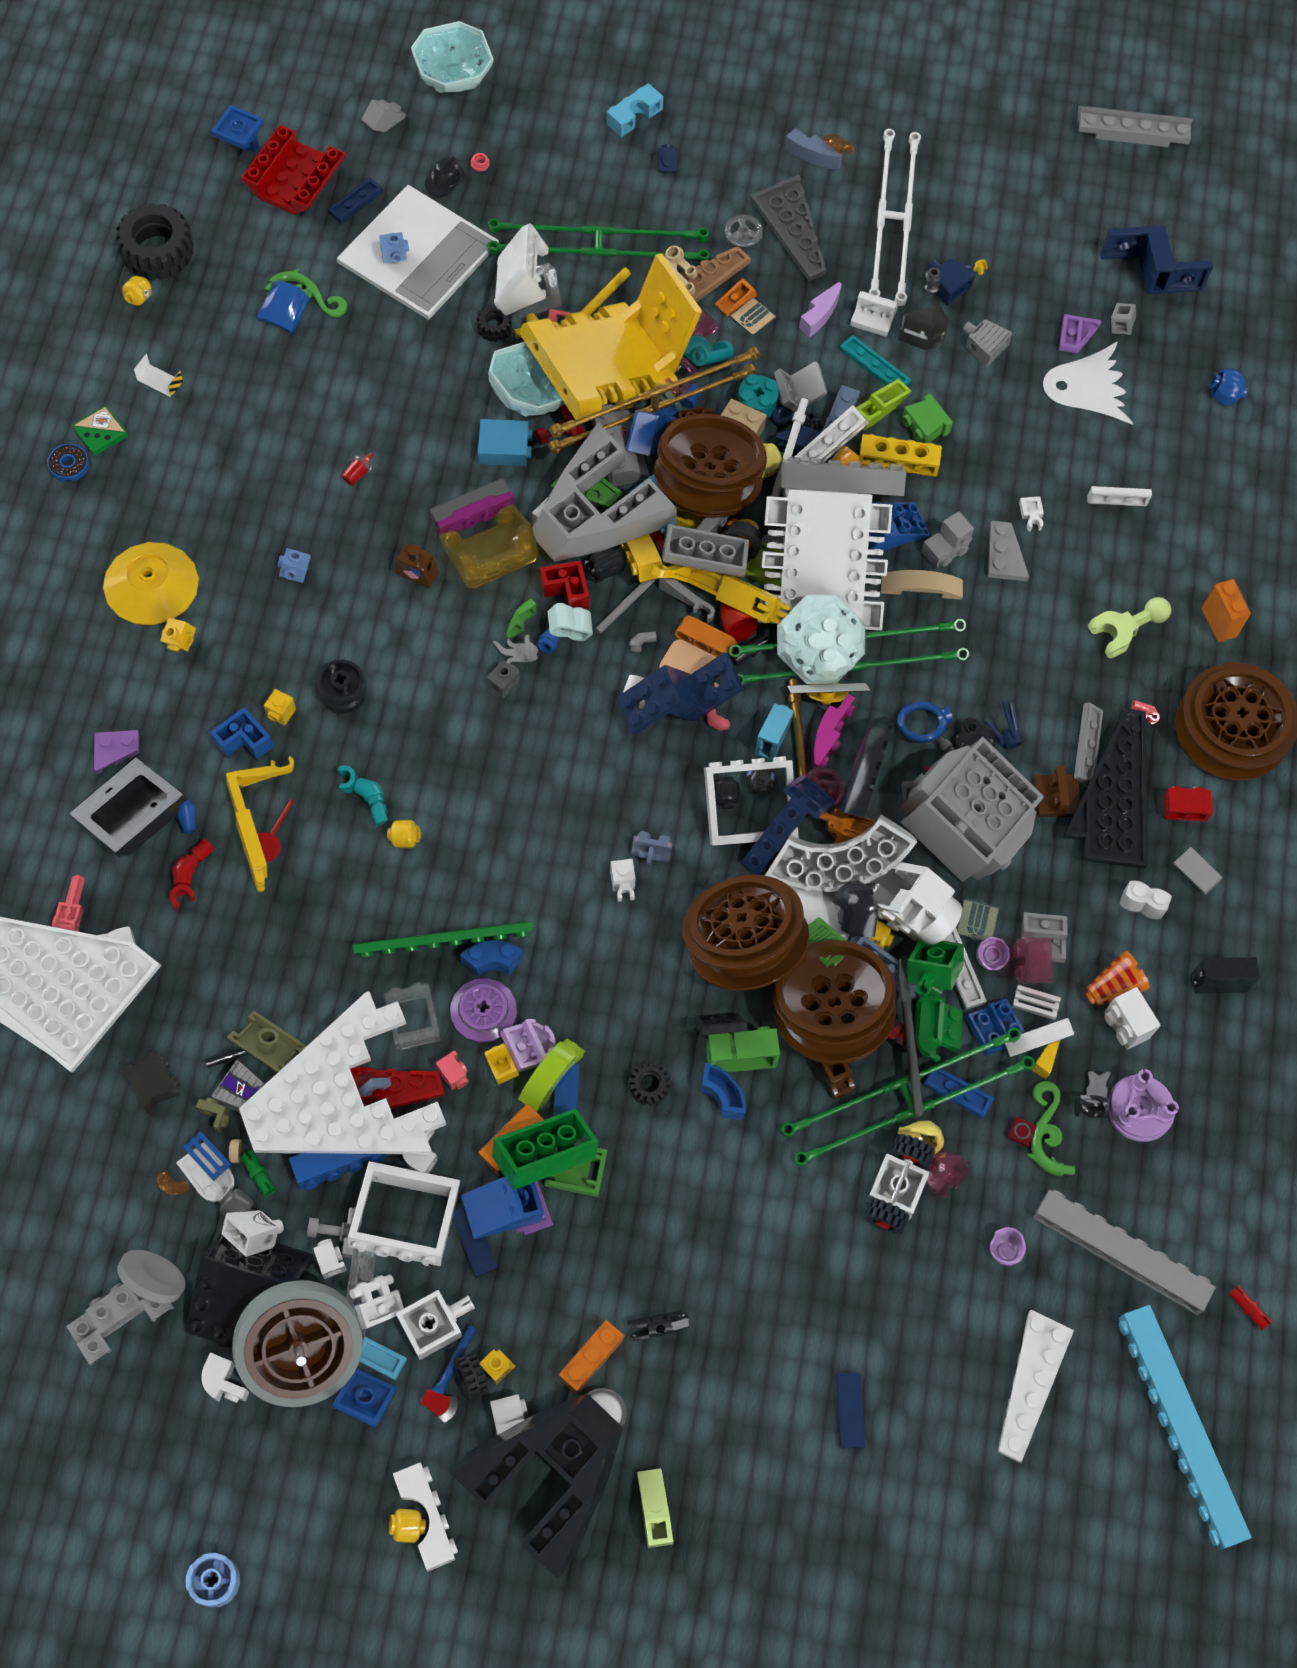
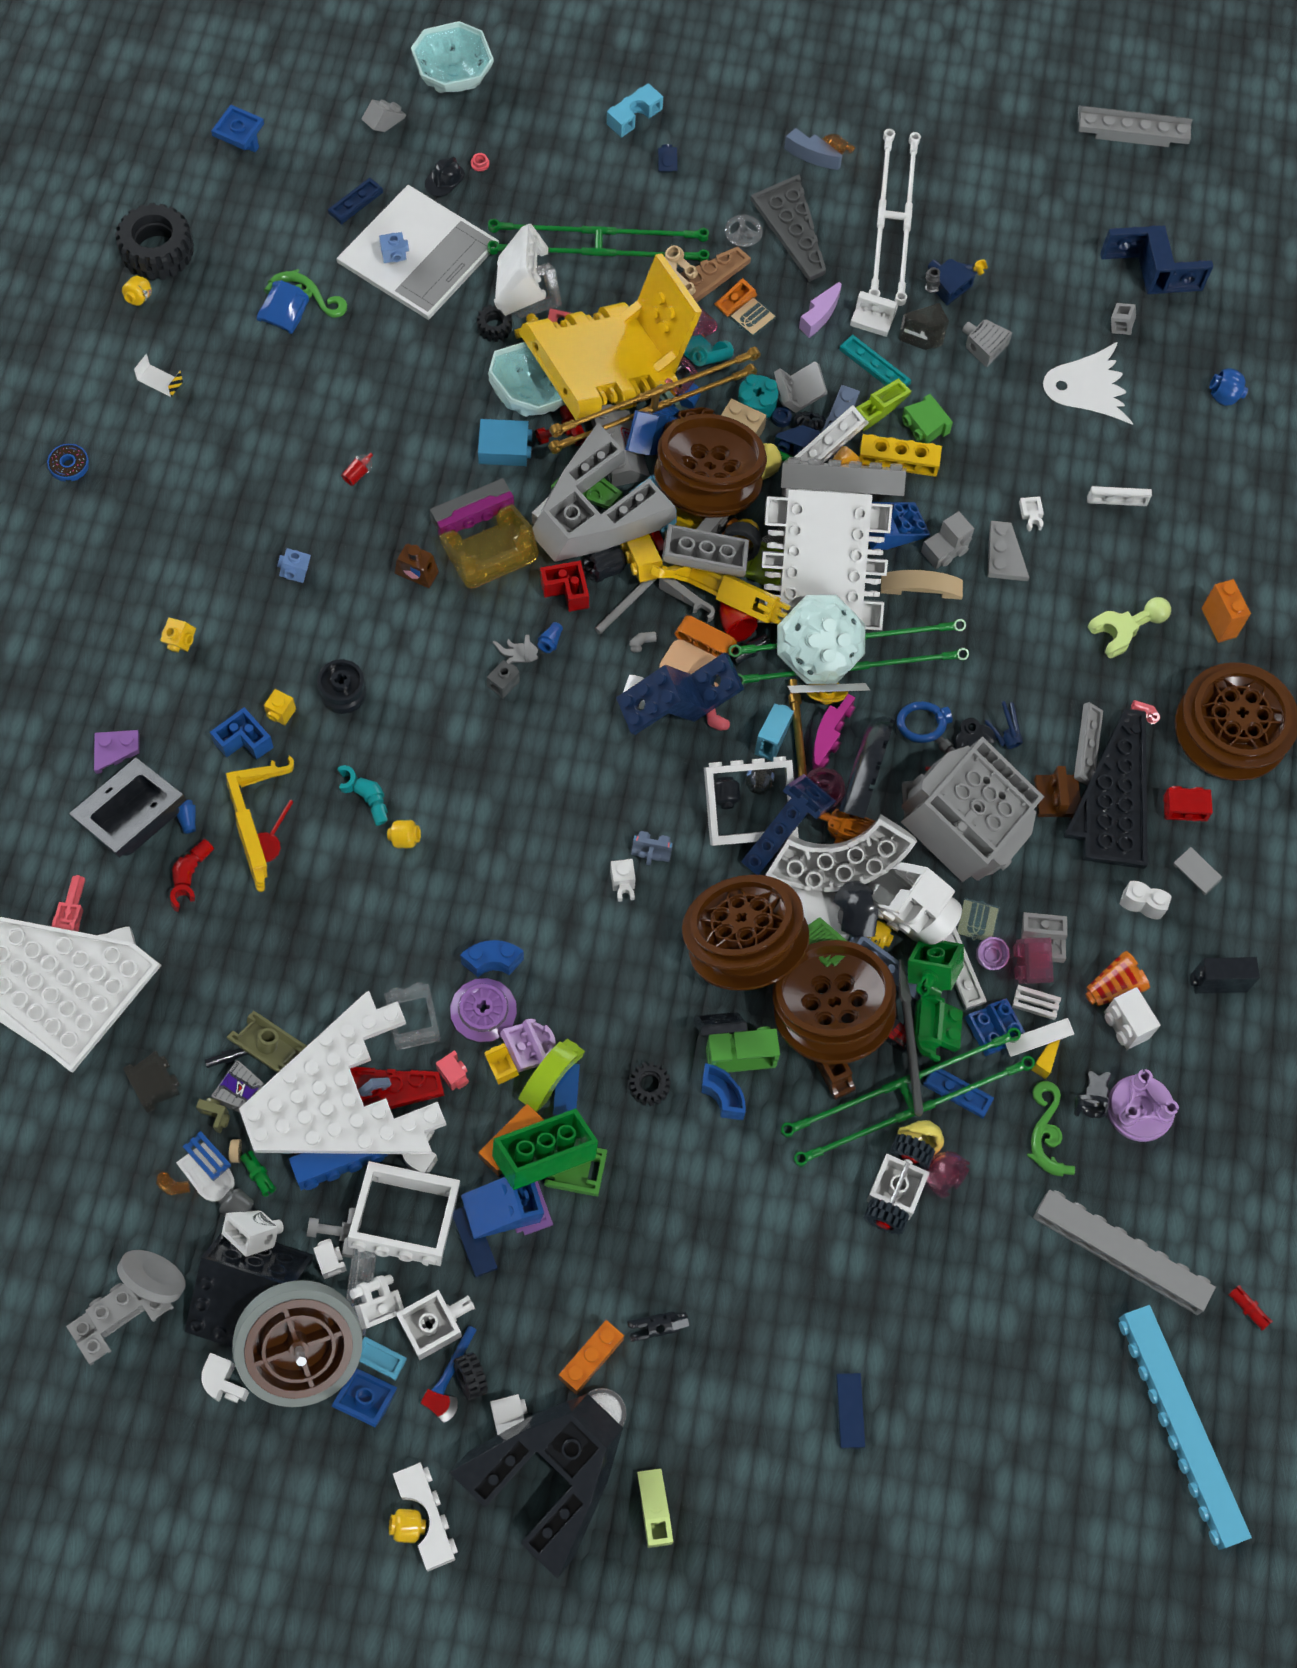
(99, 430): tile -> none
(151, 598): yellow dish -> none
(205, 1568): light blue brick -> none
(290, 172): red slope -> none
(433, 940): green plate -> none
(497, 1365): yellow window -> none
(522, 614): bright green slope -> none
(570, 622): light aqua brick -> none
(606, 291): yellow piece -> none
(798, 419): white bar -> none
(1008, 1246): lavender hair -> none
(1021, 1132): dark red tile -> none
(1037, 1367): white wing -> none
(1076, 332): medium lavender wing -> none

